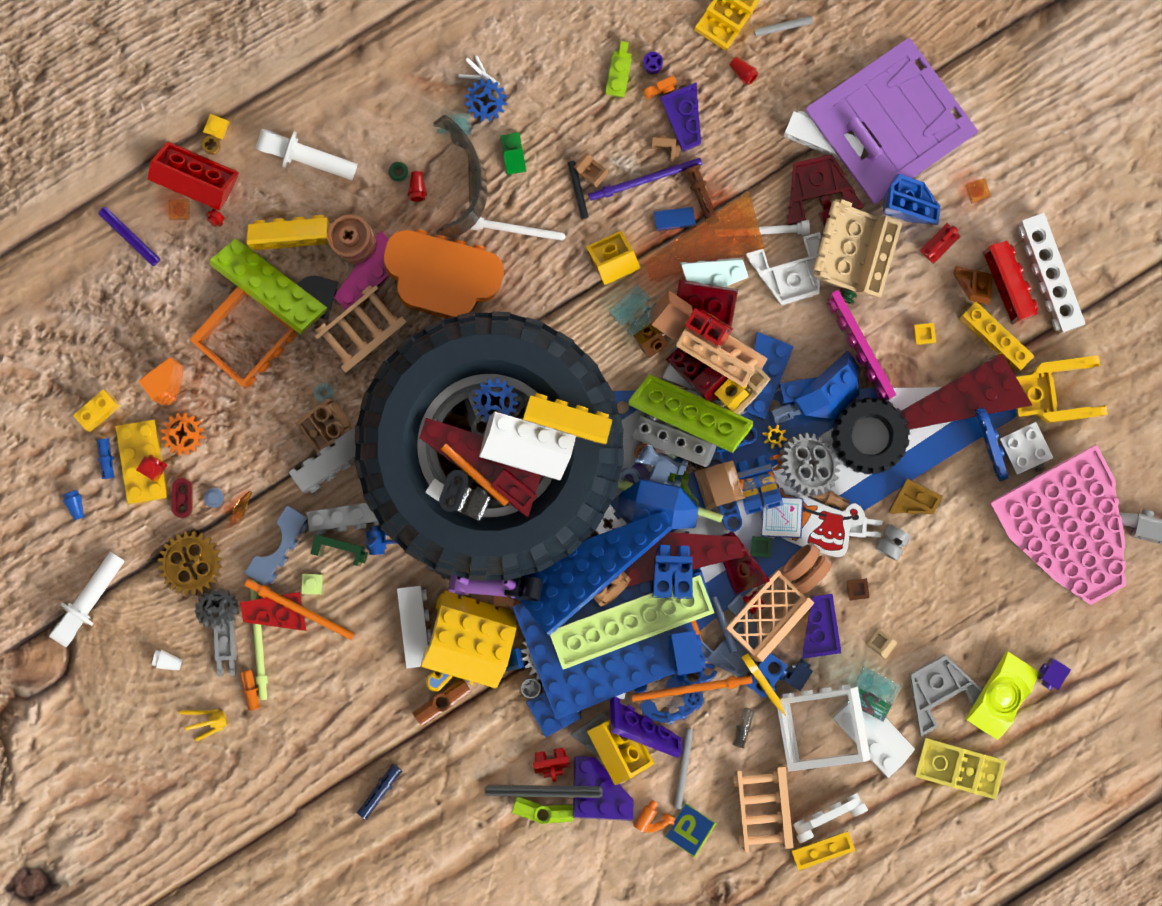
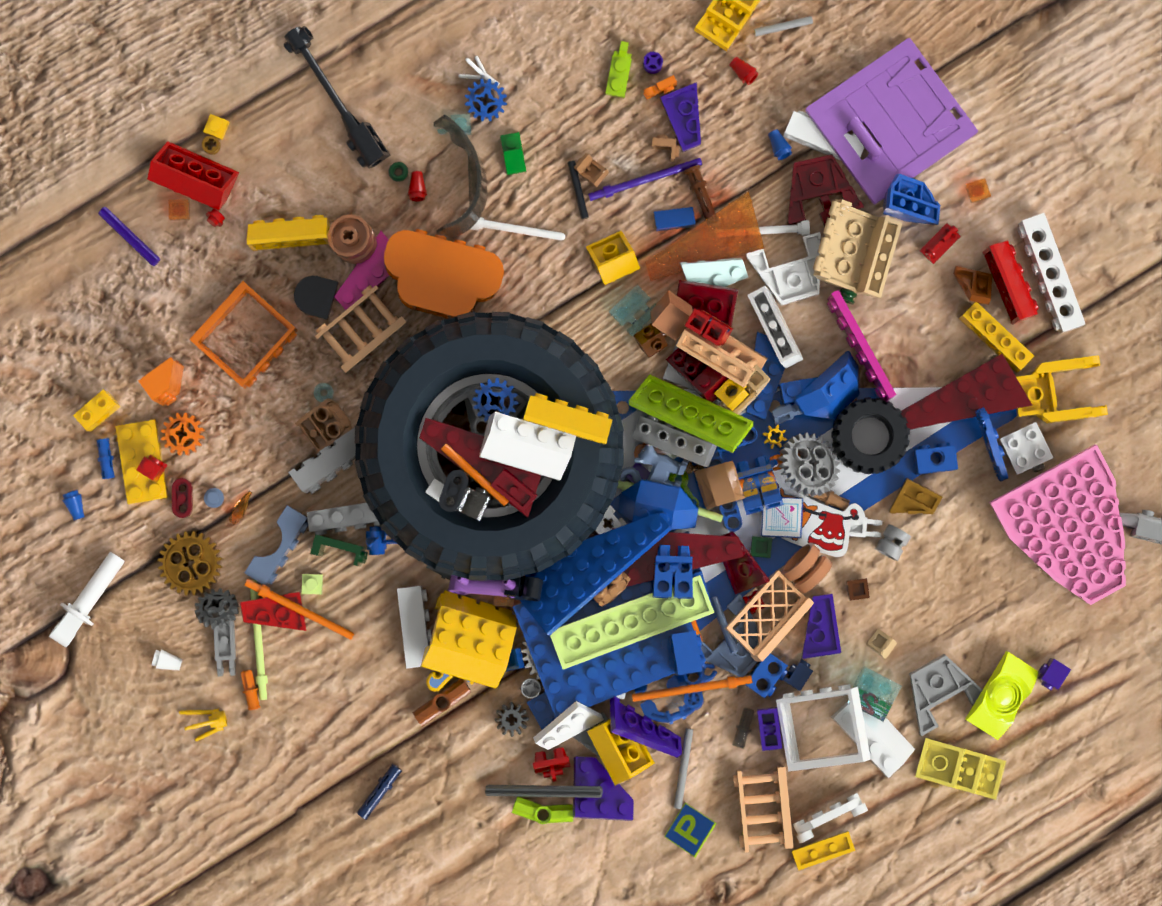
(268, 286): lime plate -> none
(291, 150): white piece -> none
(361, 136): none -> black bar
(517, 714): none -> dark grey gear
(568, 724): none -> white wing
(646, 816): orange plant -> none
(763, 682): yellow piece -> none
(769, 728): none -> dark purple brick
(775, 327): none -> white brick
(780, 146): none -> blue cone
(924, 334): yellow plate -> none
(947, 461): none -> blue brick

